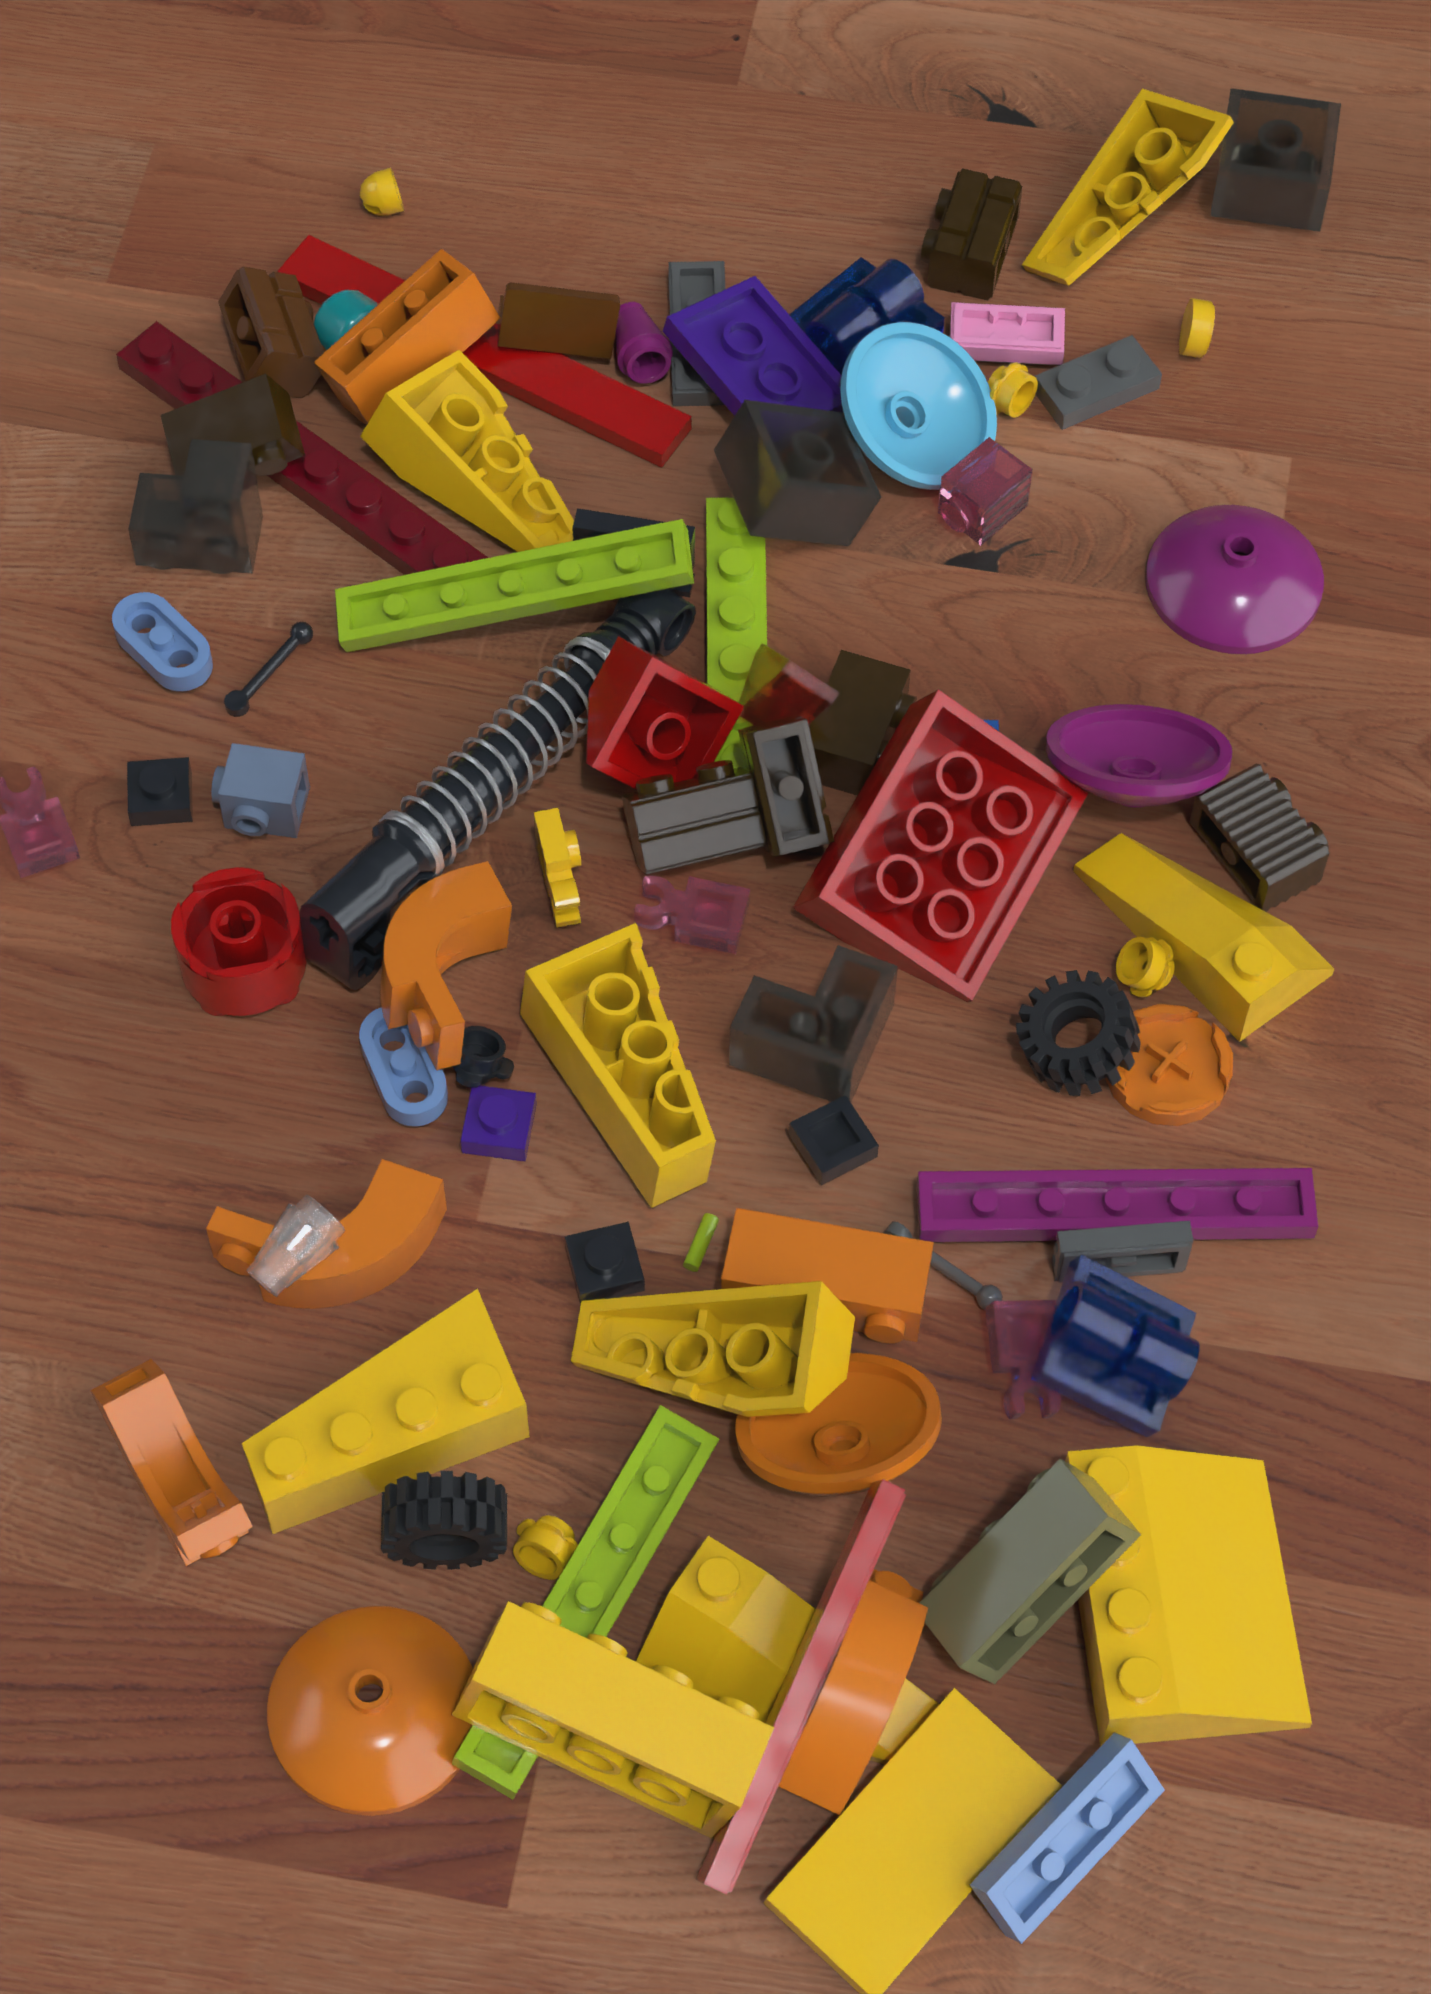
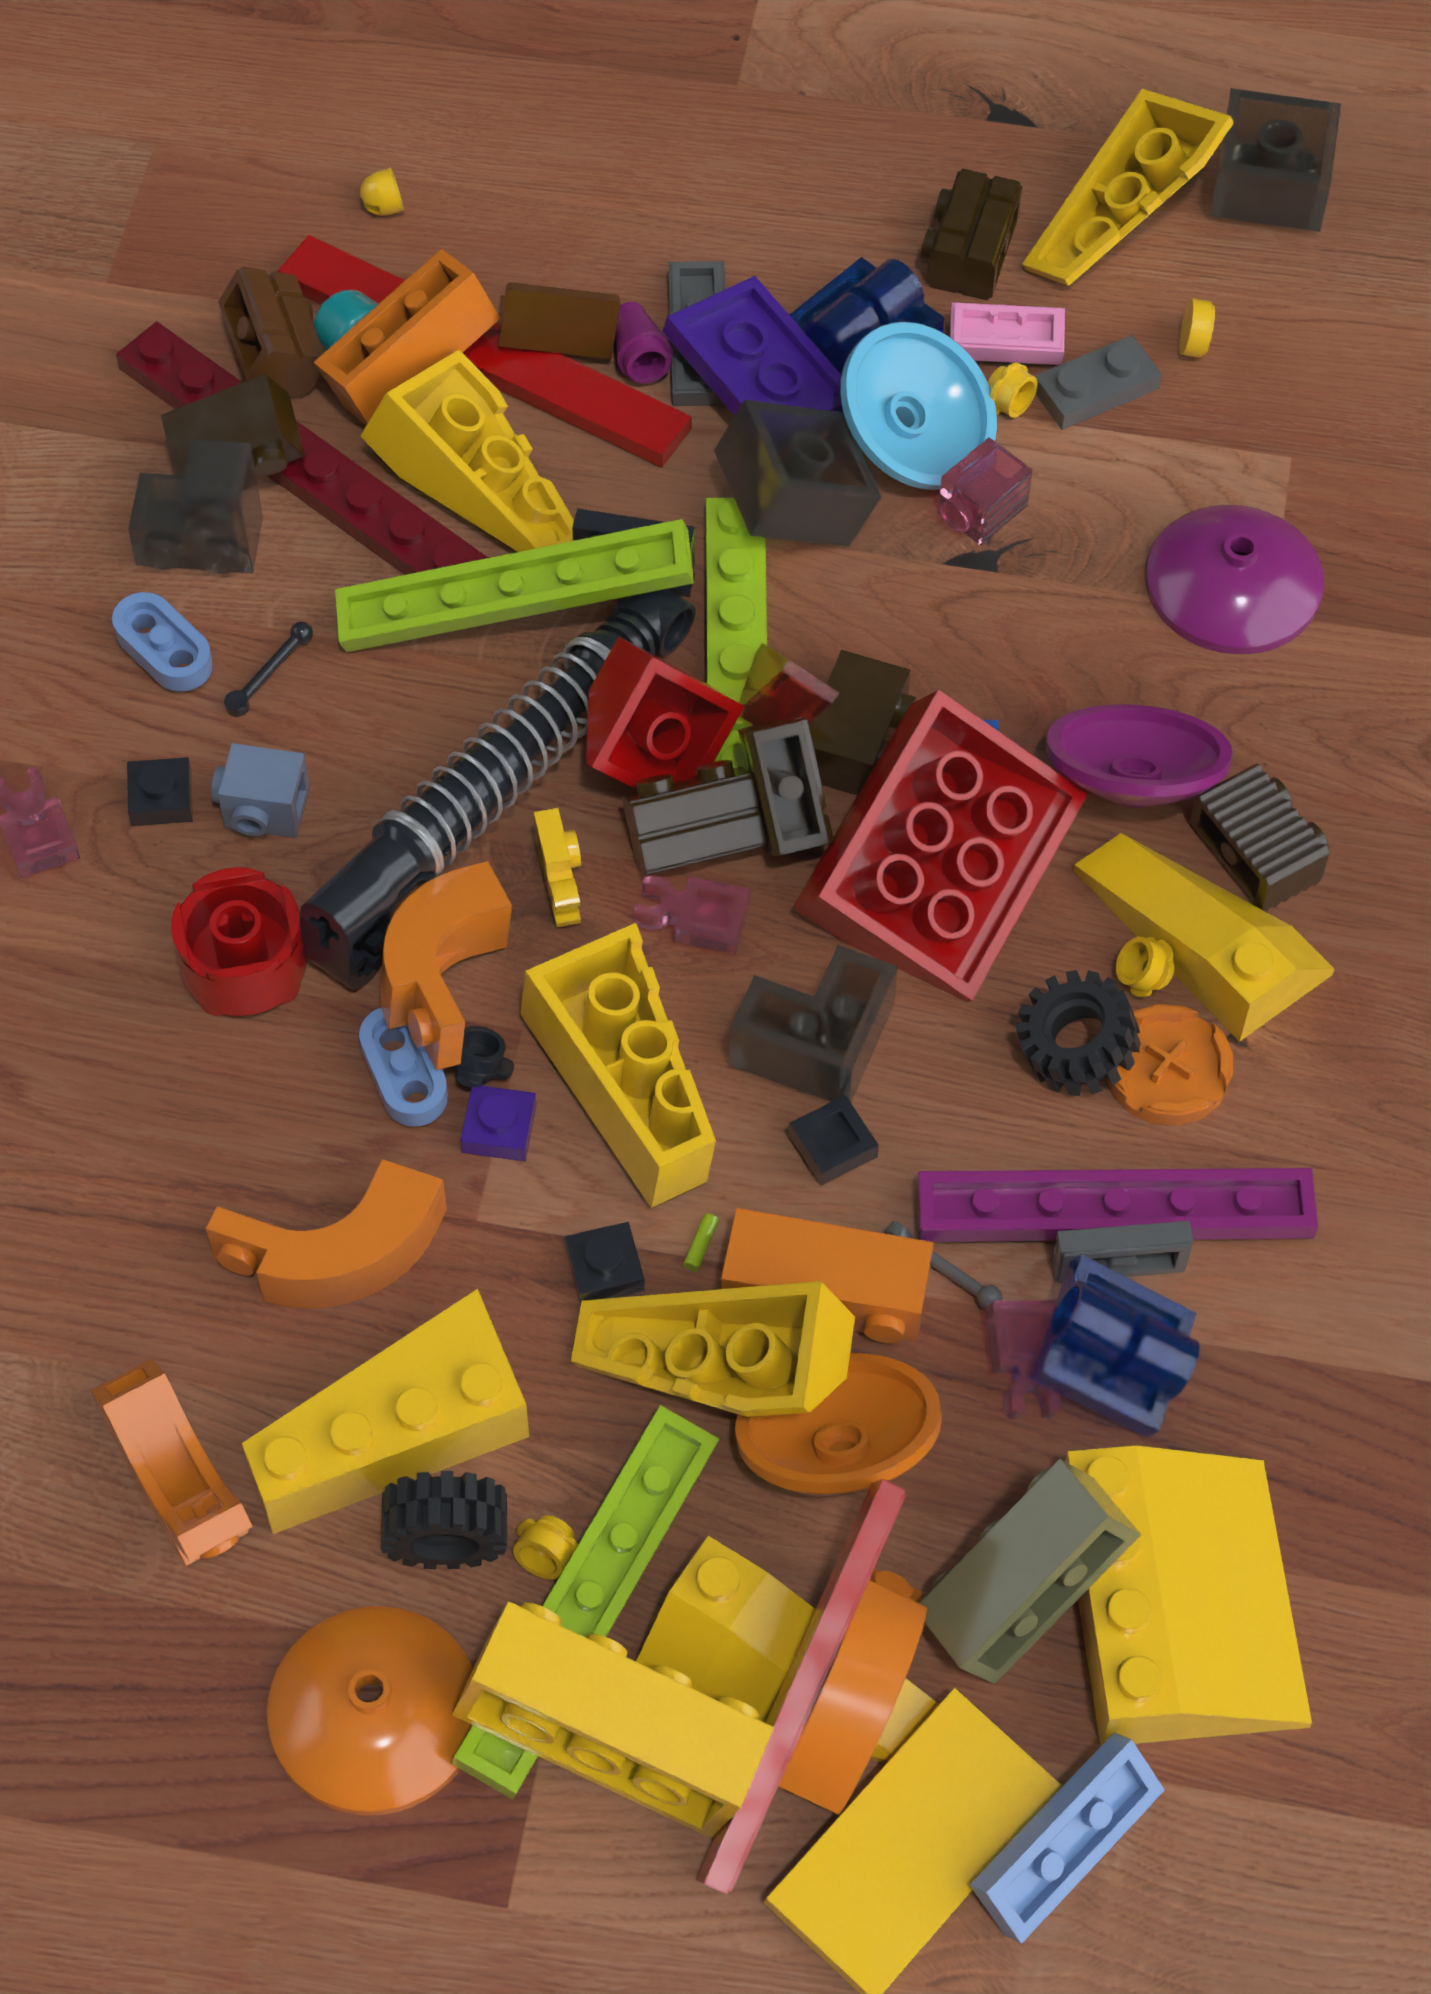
(296, 1245): clear cone -> none

